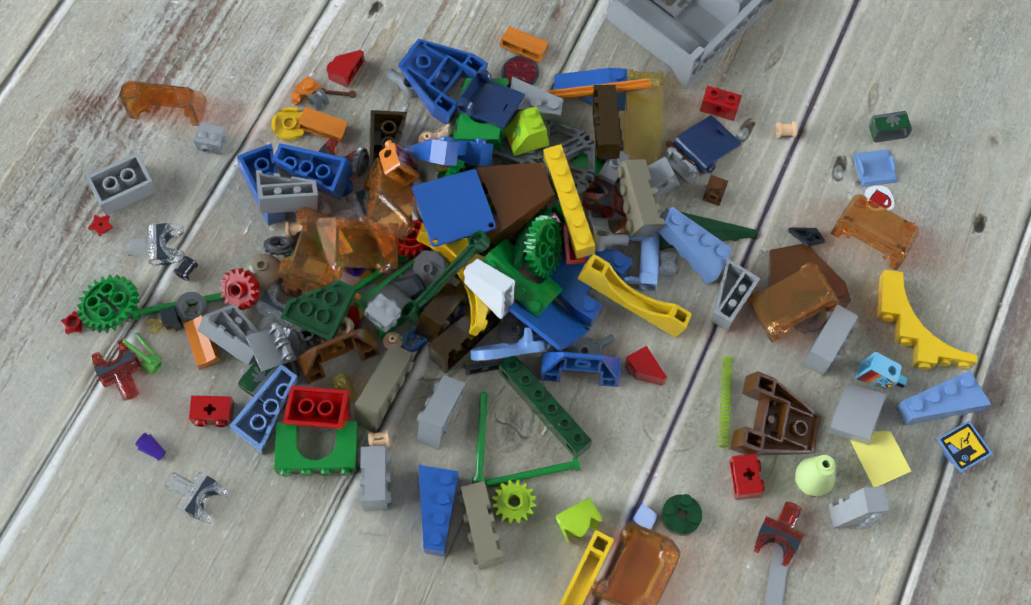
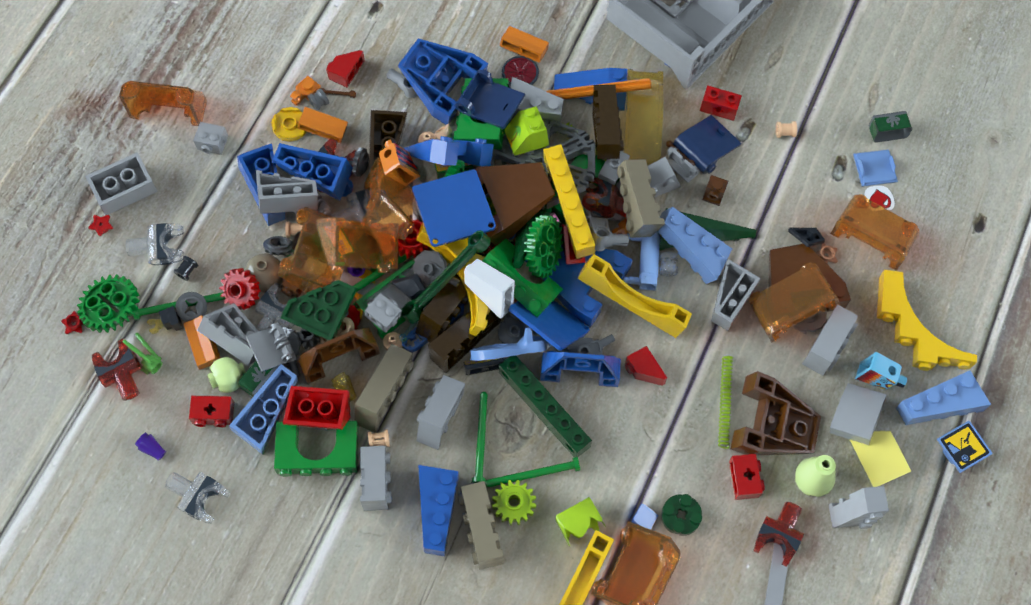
(226, 374): none -> yellowish green plant
(827, 250): none -> nougat plate

